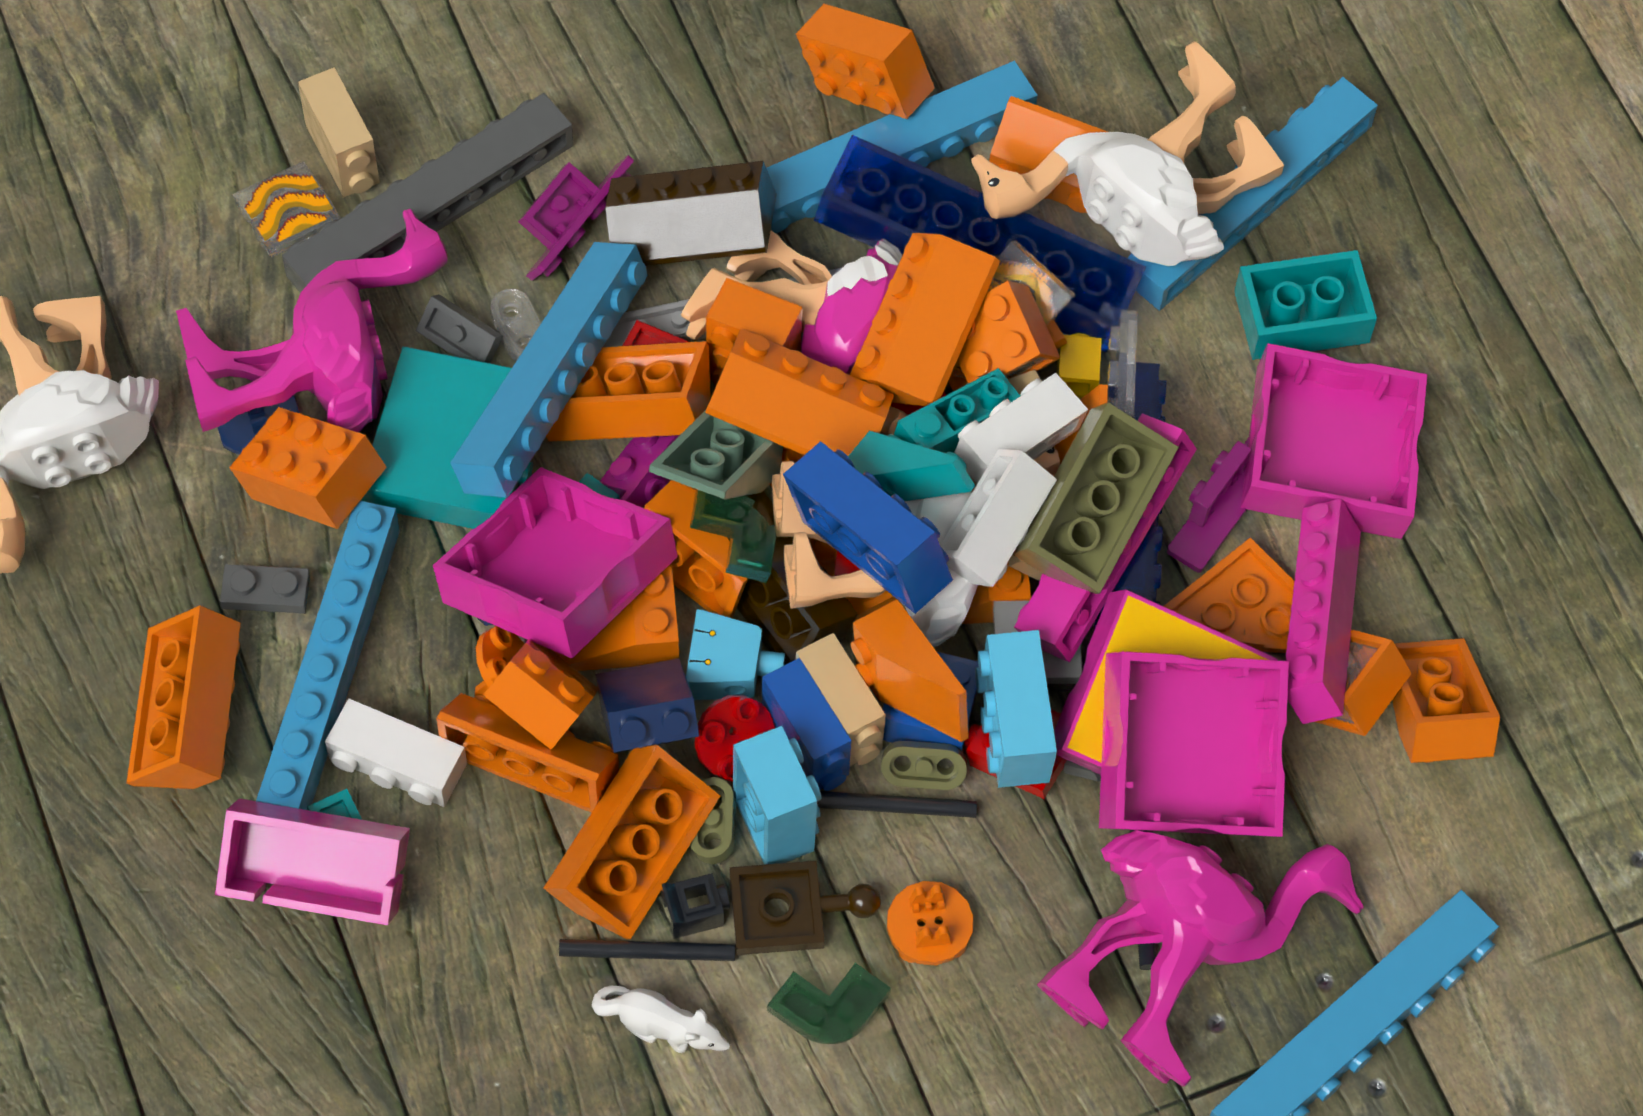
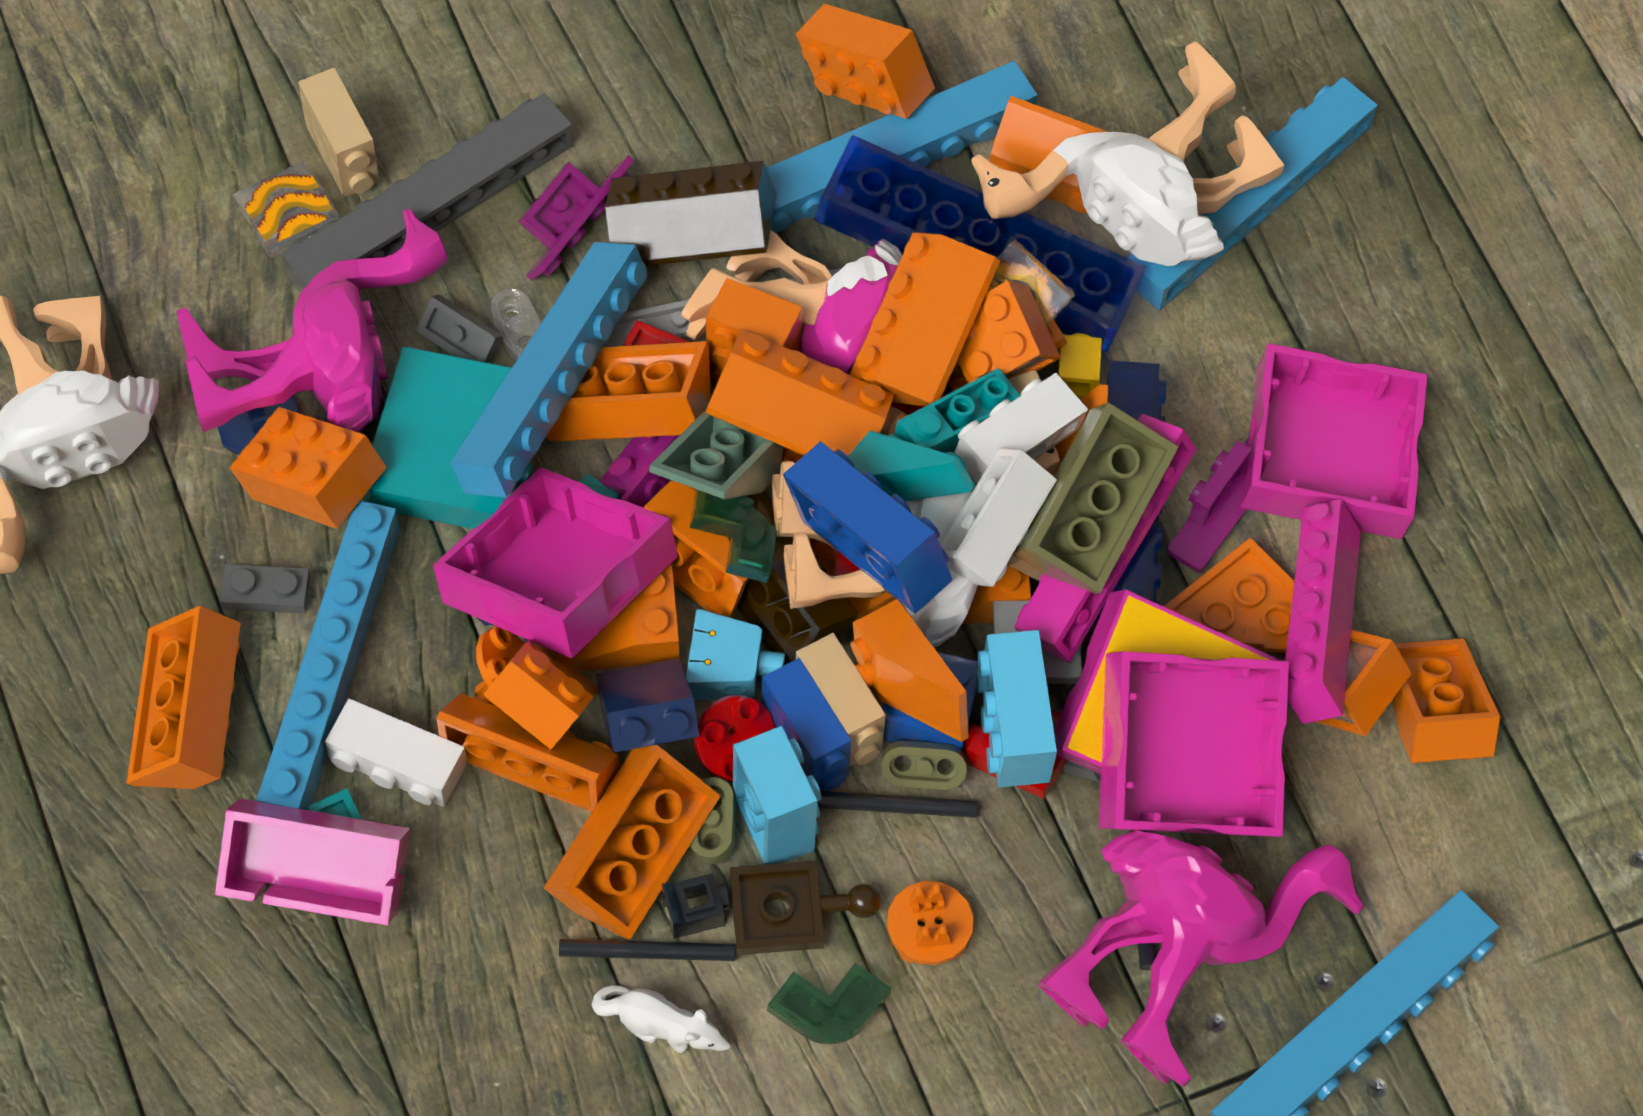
(1123, 371): clear plate -> none
(1306, 303): teal brick -> none

